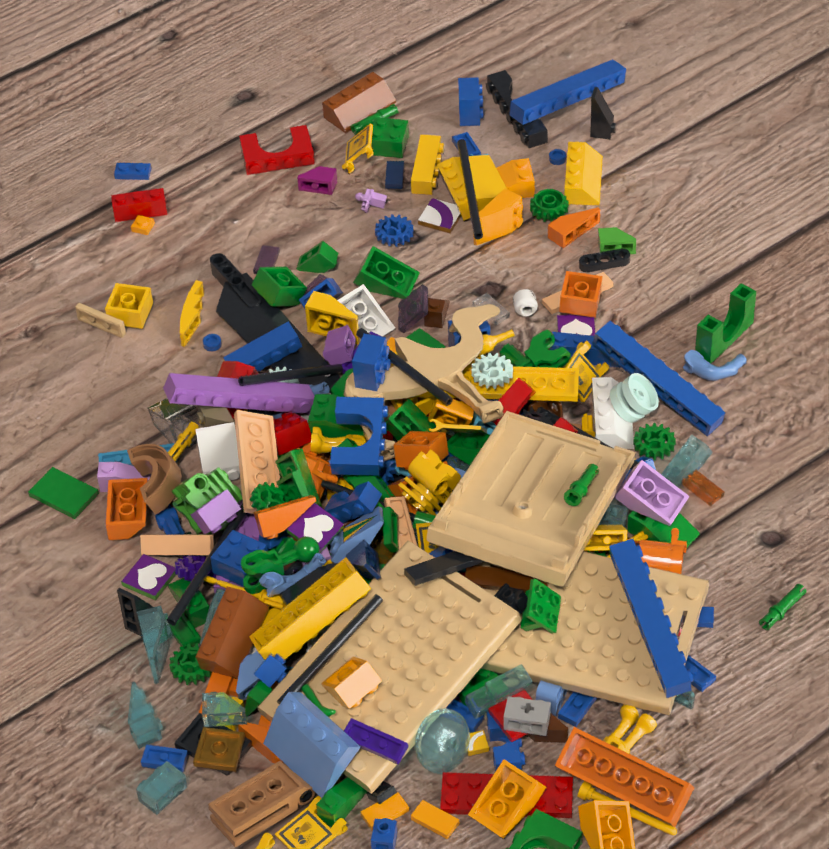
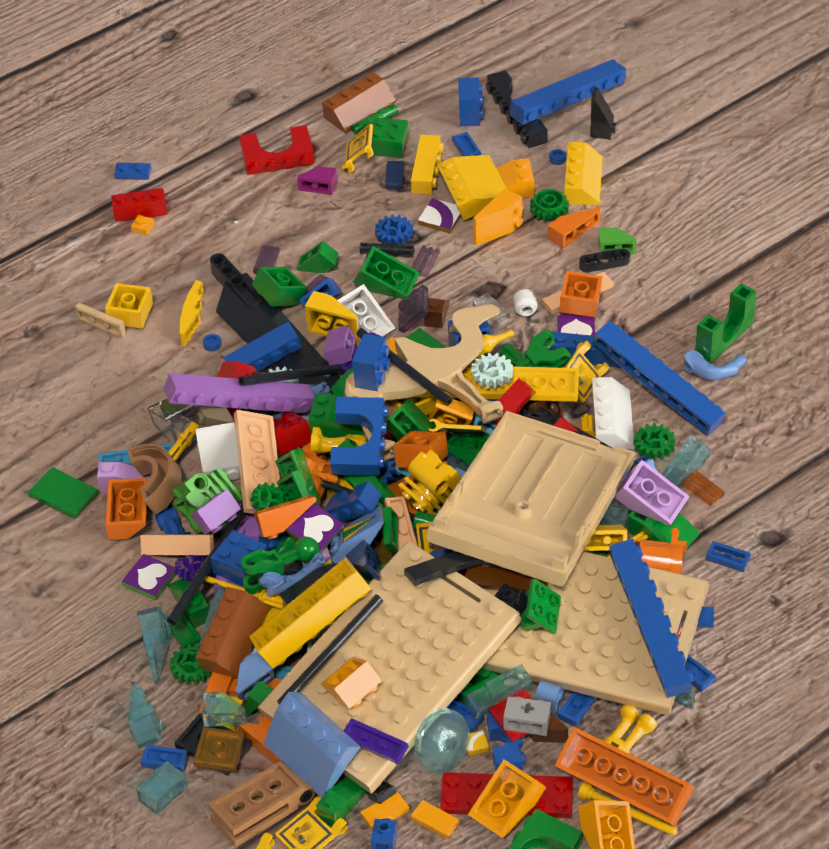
(129, 606): black slope -> none
(271, 669): blue brick -> none
(312, 697): green piece -> none
(371, 198): lavender piece -> none
(391, 249): none -> black pin
(435, 253): none -> tile
(470, 191): black piece -> none
(580, 487): green pin -> none
(634, 398): light aqua wheel -> none
(727, 559): none -> blue tile
(778, 611): green pin -> none

